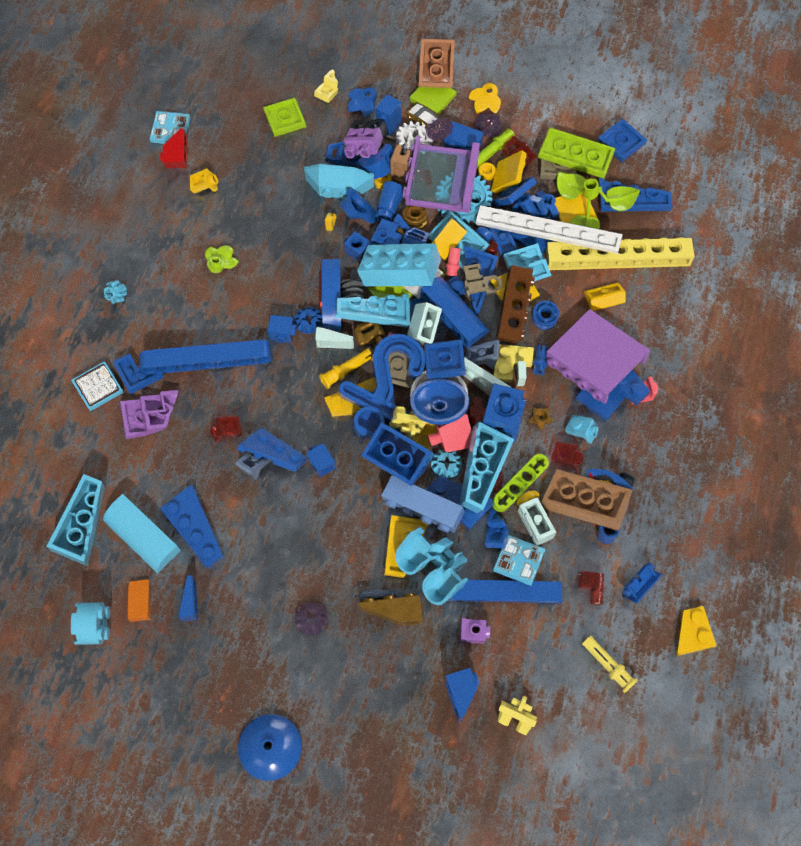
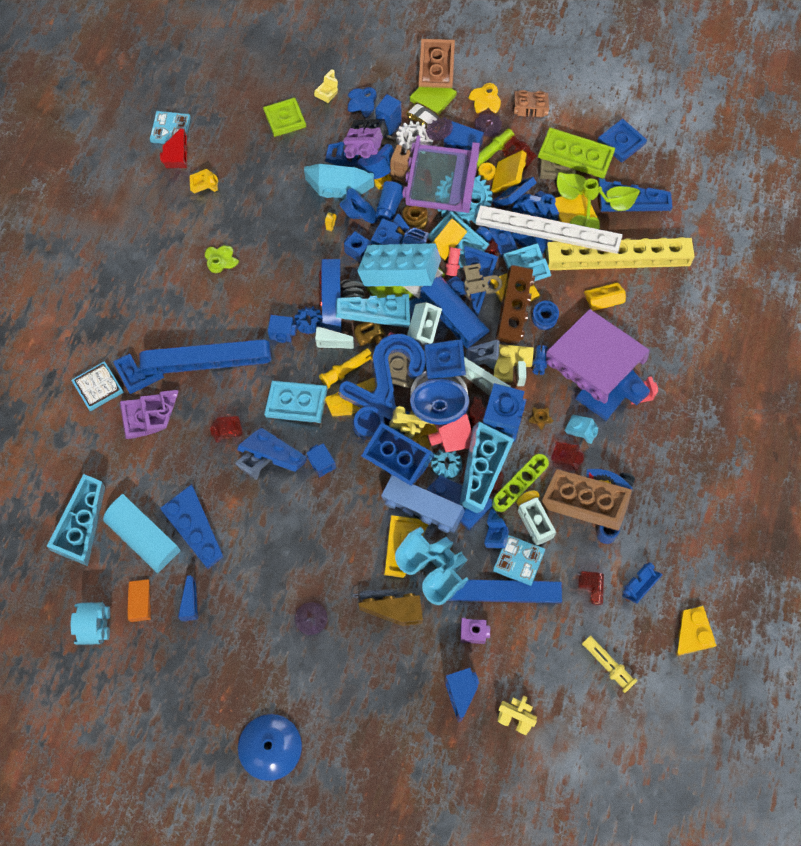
(115, 291): medium azure gear -> none
(296, 401): none -> medium azure tile
(531, 100): none -> nougat hinge

